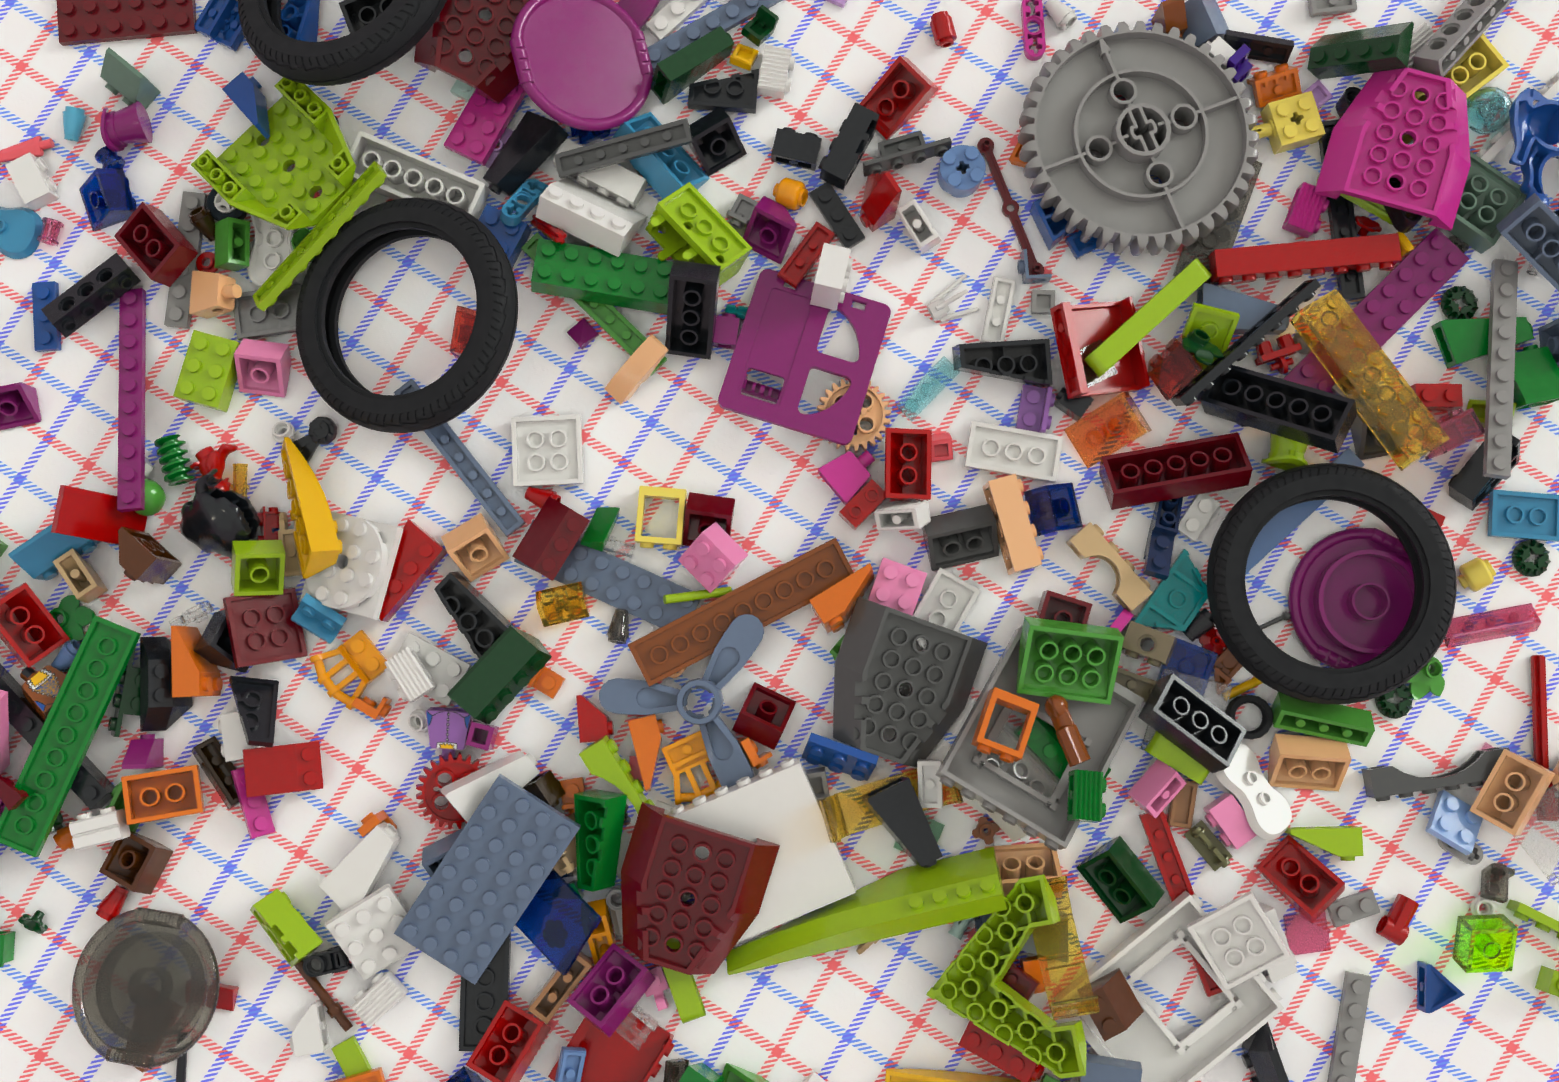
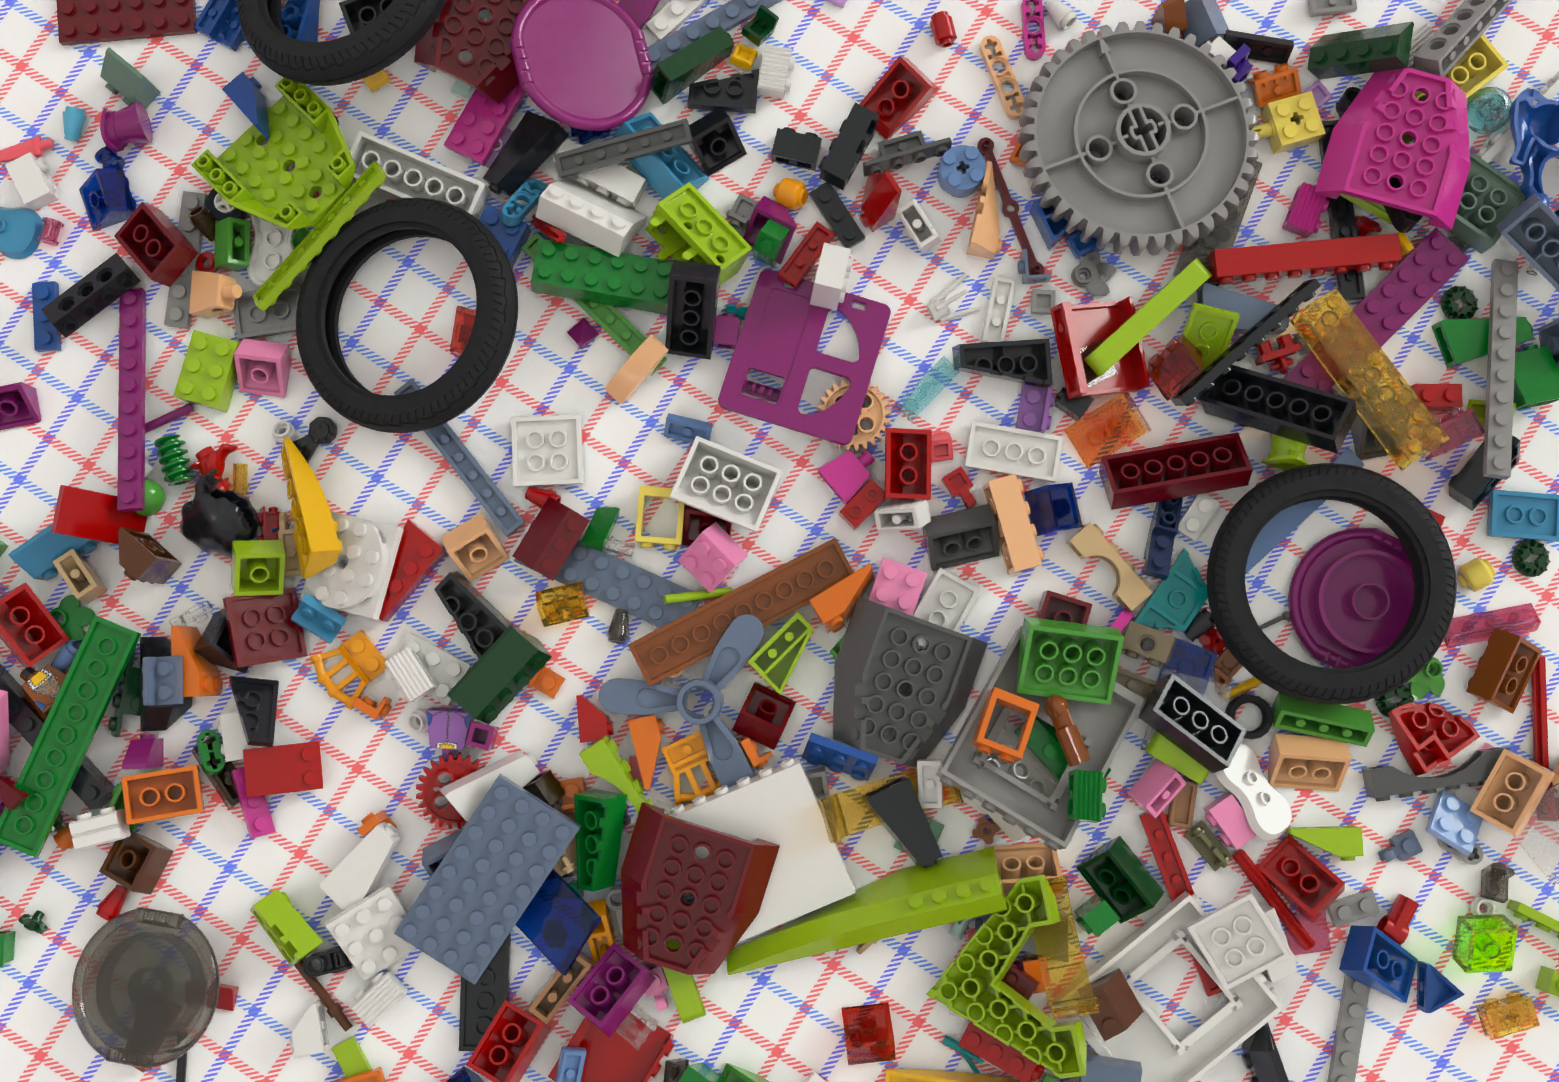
(162, 680): none -> sand blue bracket
(169, 417): none -> magenta bar
(204, 753): none -> green beam
(377, 80): none -> yellow plate
(686, 428): none -> medium blue plate
(726, 484): none -> white slope
(770, 242): none -> green slope
(781, 653): none -> lime wedge
(868, 1033): none -> clear red slope
(953, 1044): none -> teal plant
(959, 484): none -> red plate
(985, 229): none -> light nougat wedge
(1006, 76): none -> light nougat beam
(1095, 916): none -> green brick
(1096, 274): none -> flat silver plate
(1198, 343): dark green plate -> none
(1273, 899): none -> red axle
(1378, 962): none -> blue slope
(1403, 847): none -> sand blue plate
(1429, 734): none -> red brick
(1504, 670): none -> dark orange slope
(1519, 1018): none -> clear yellow brick

